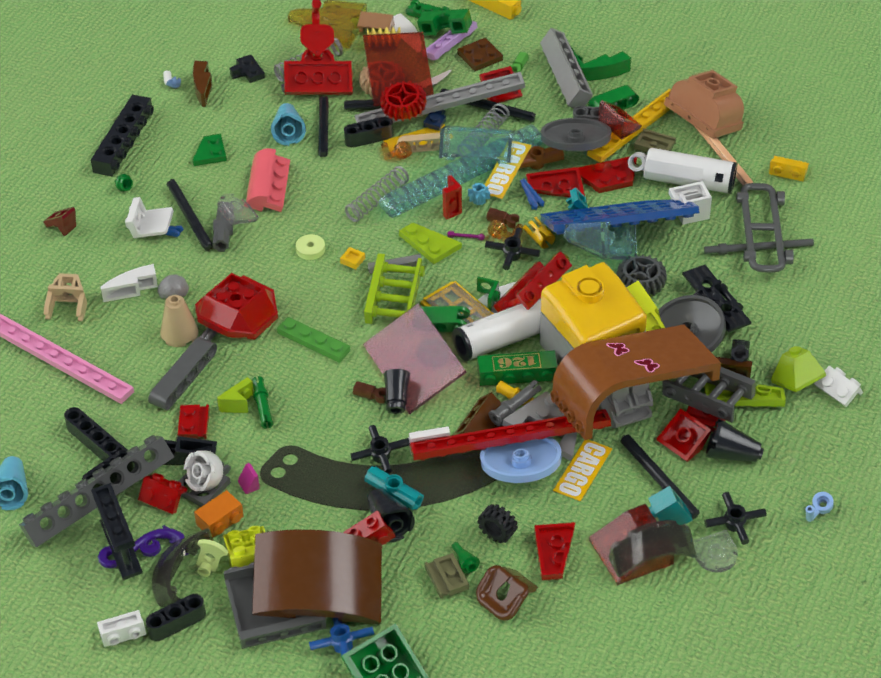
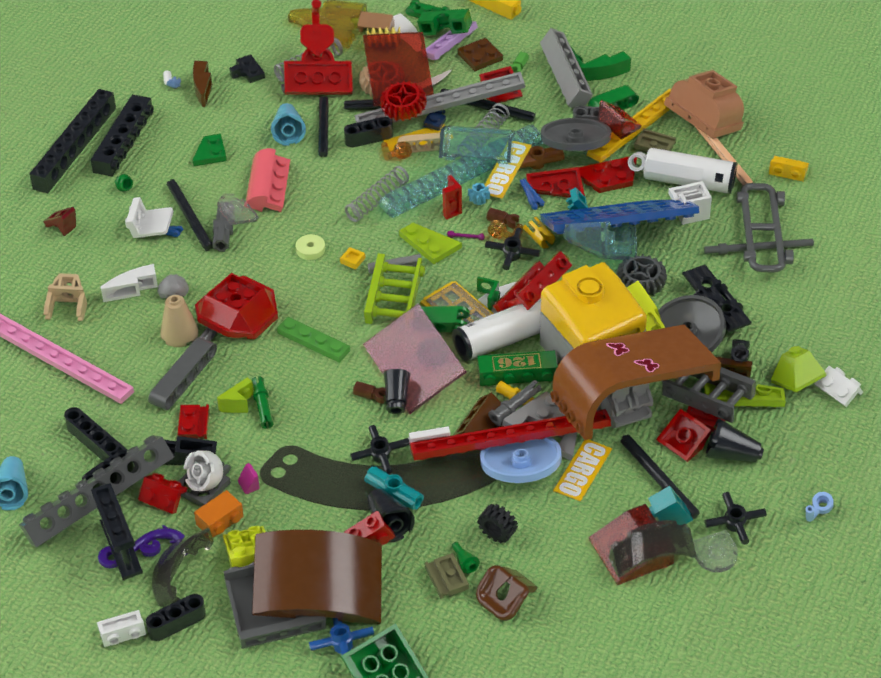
(72, 141): none -> black brick
(206, 563): yellowish green piece -> none
(553, 548): red wing -> none

